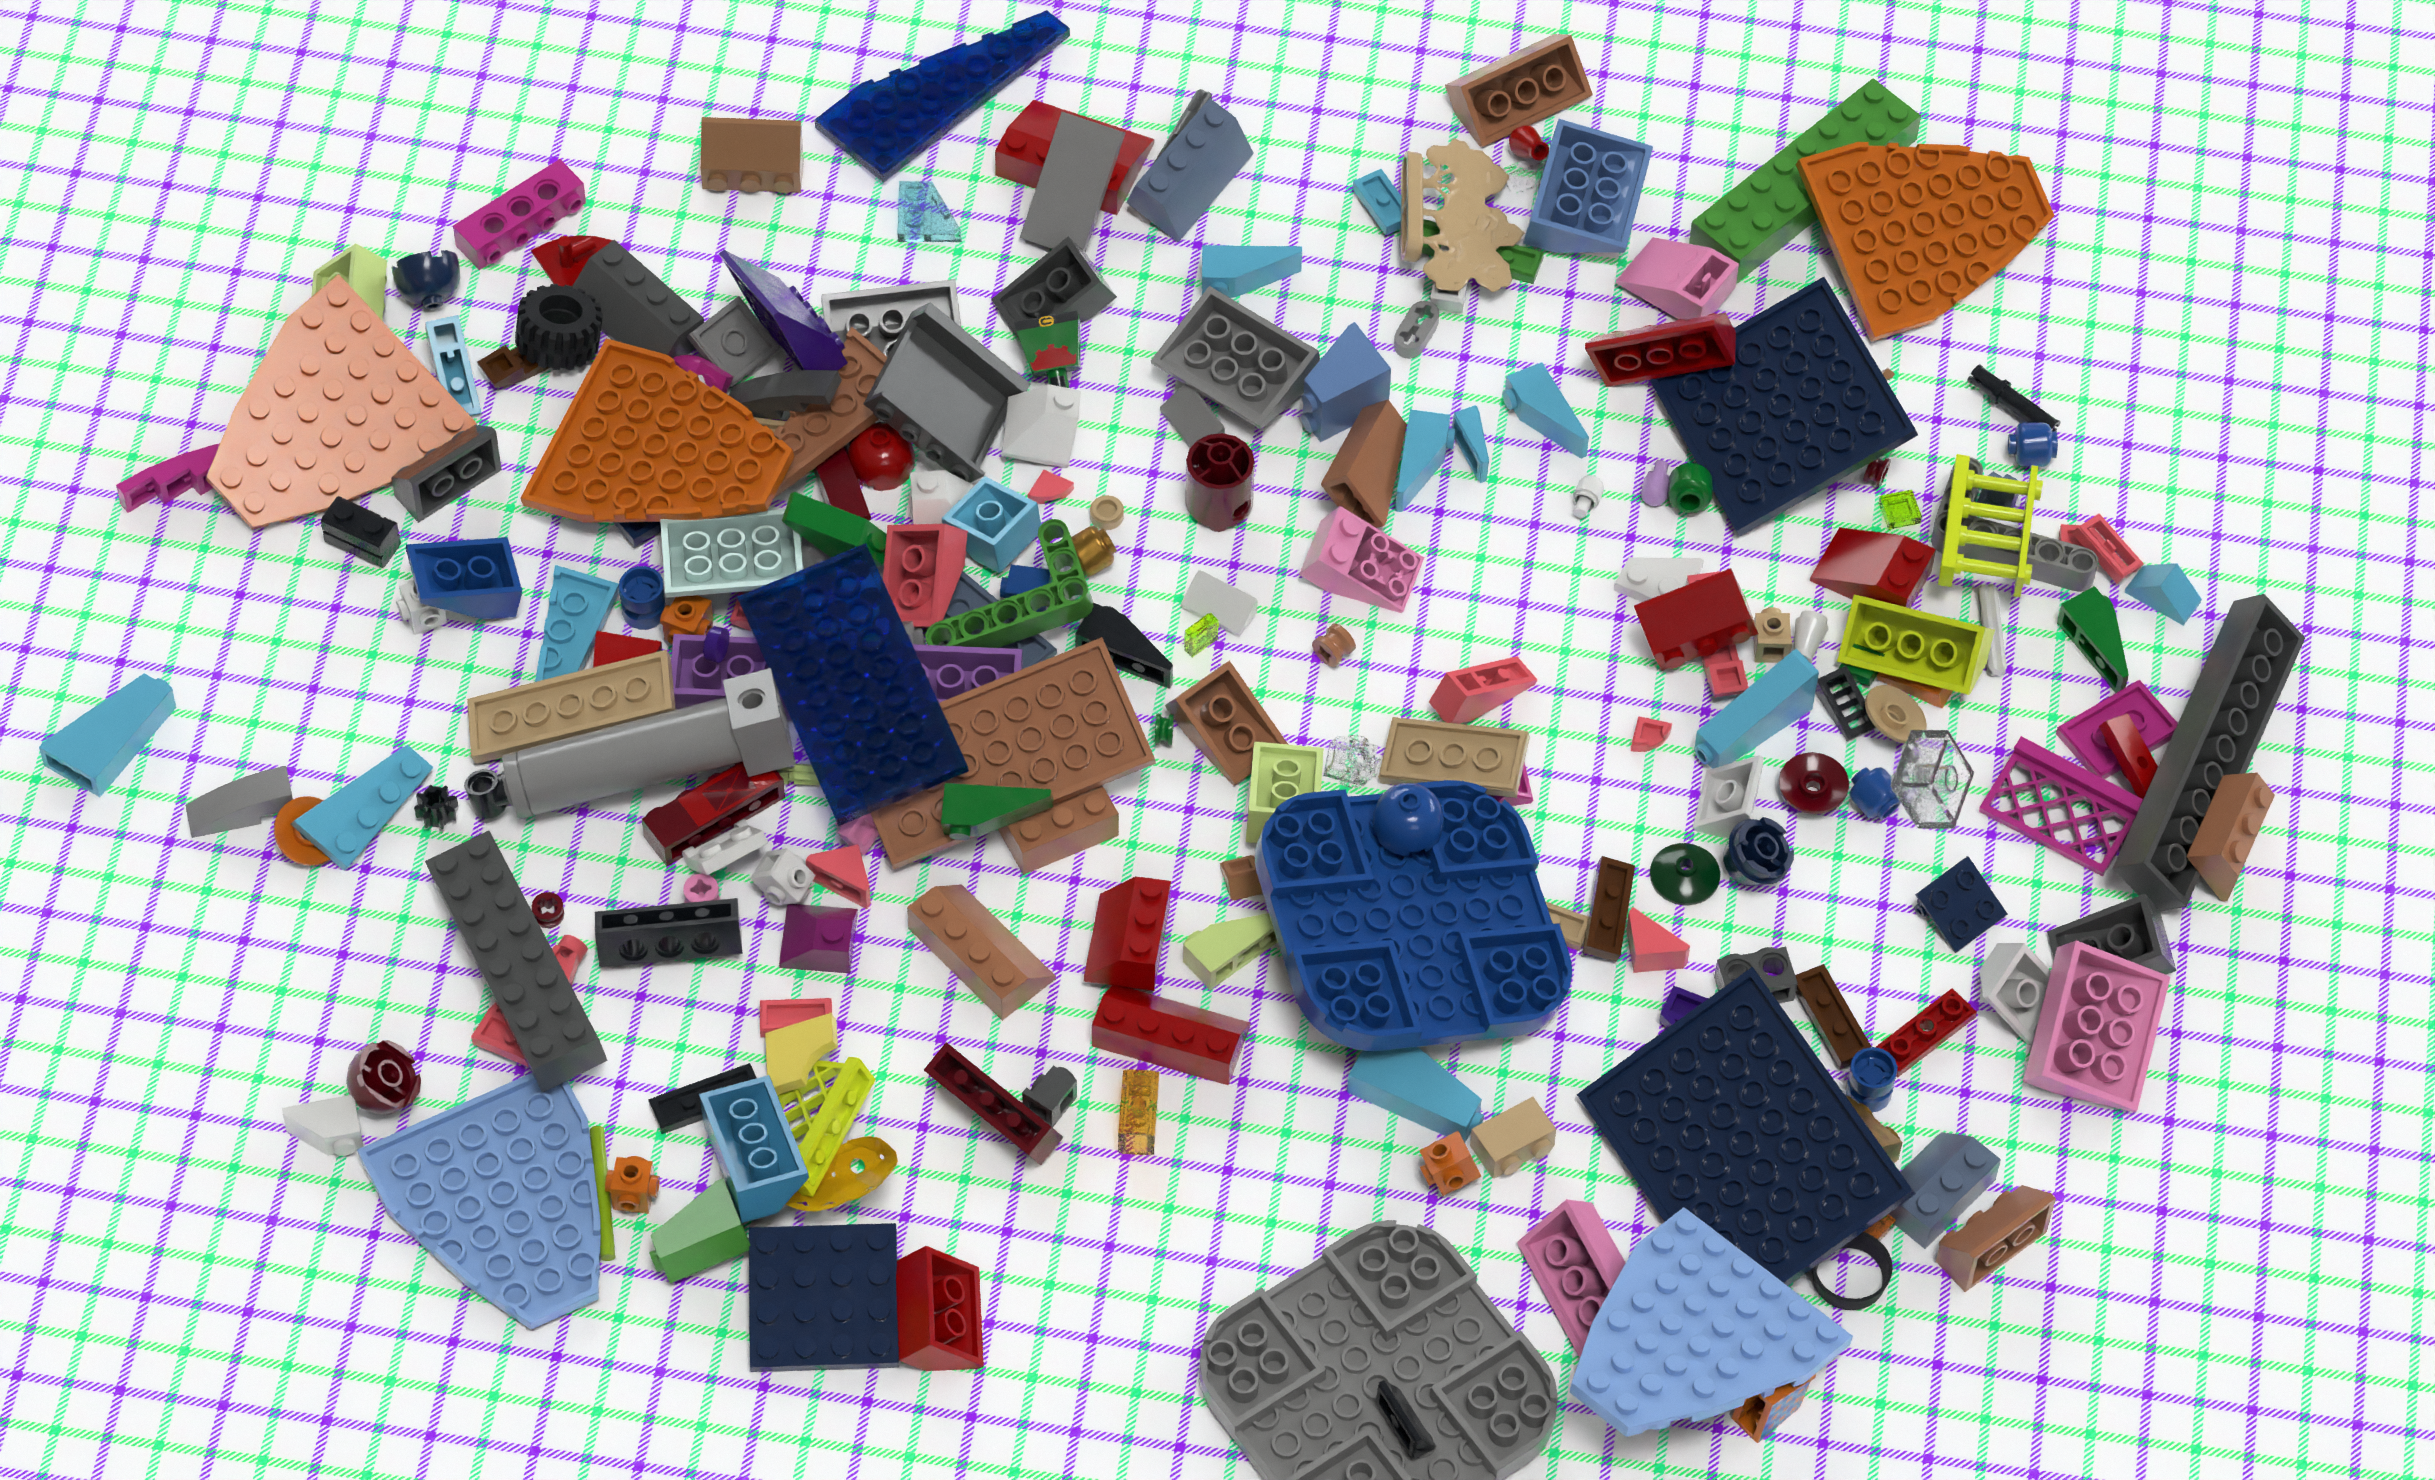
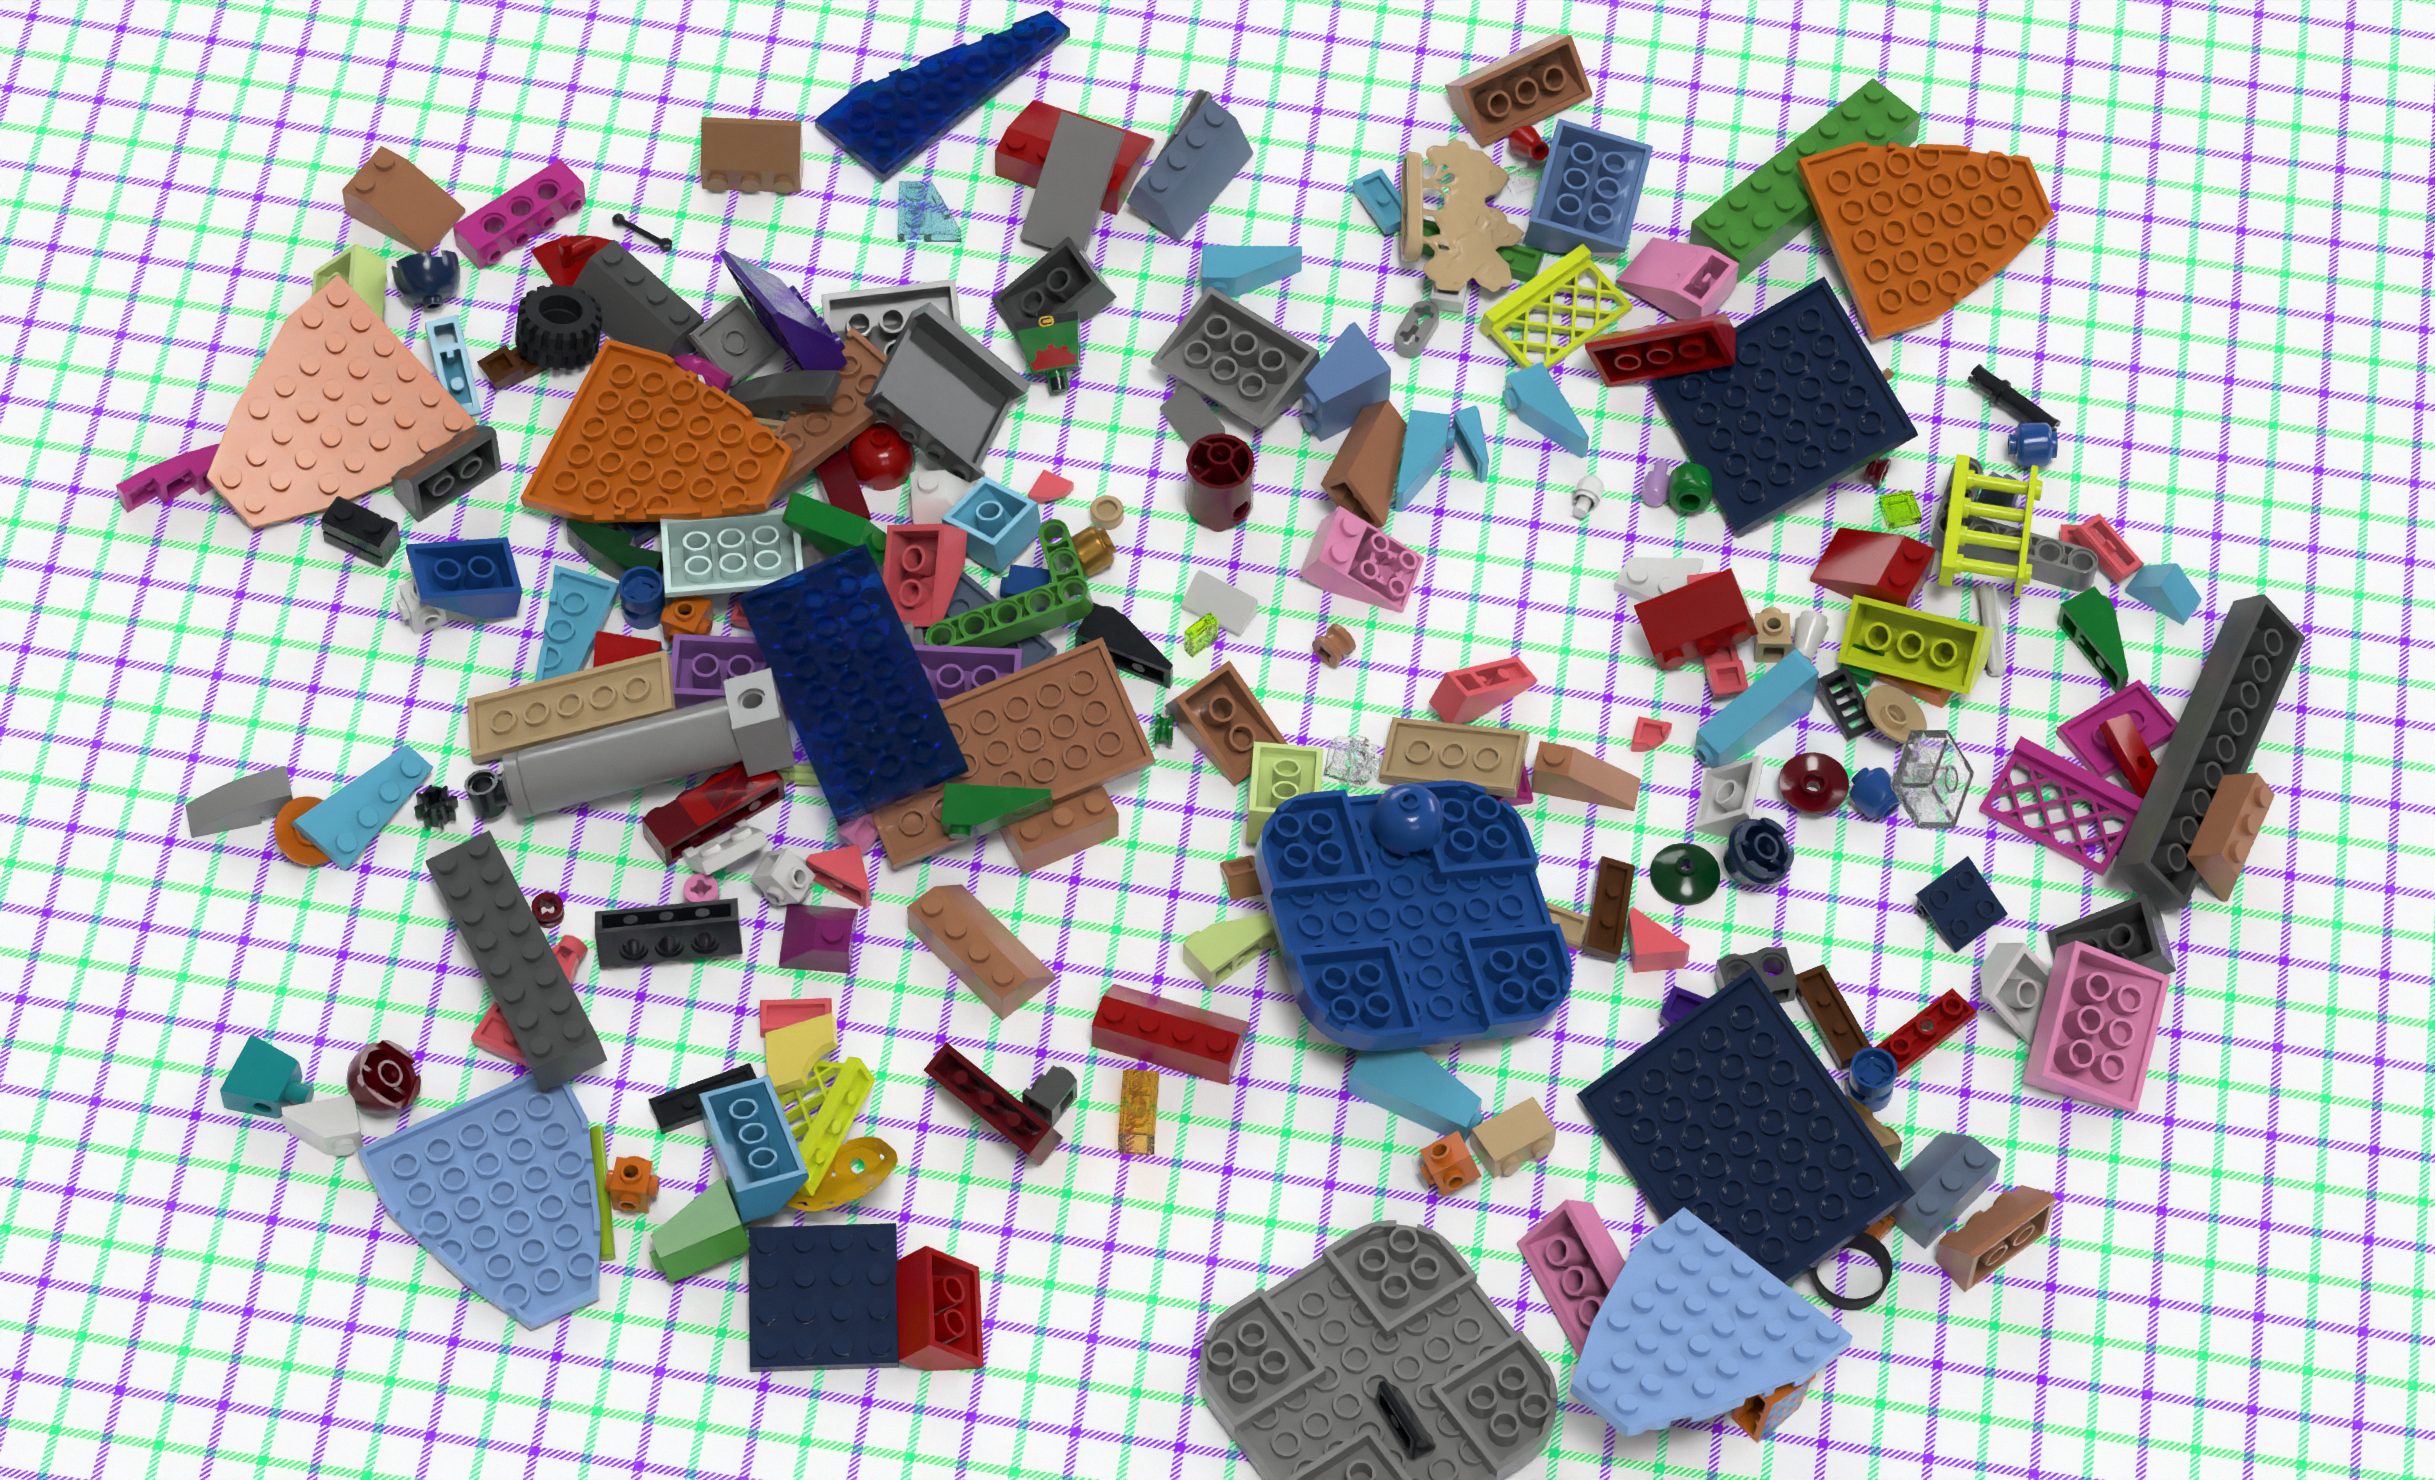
(110, 735): medium azure slope -> none
(264, 1081): none -> teal torso
(401, 202): none -> nougat slope
(610, 549): none -> dark green slope
(665, 244): none -> black hinge
(716, 644): dark purple tile -> none
(1042, 425): white slope -> none
(1129, 934): red slope -> none
(1544, 287): none -> neon yellow fence
(1582, 777): none -> nougat slope

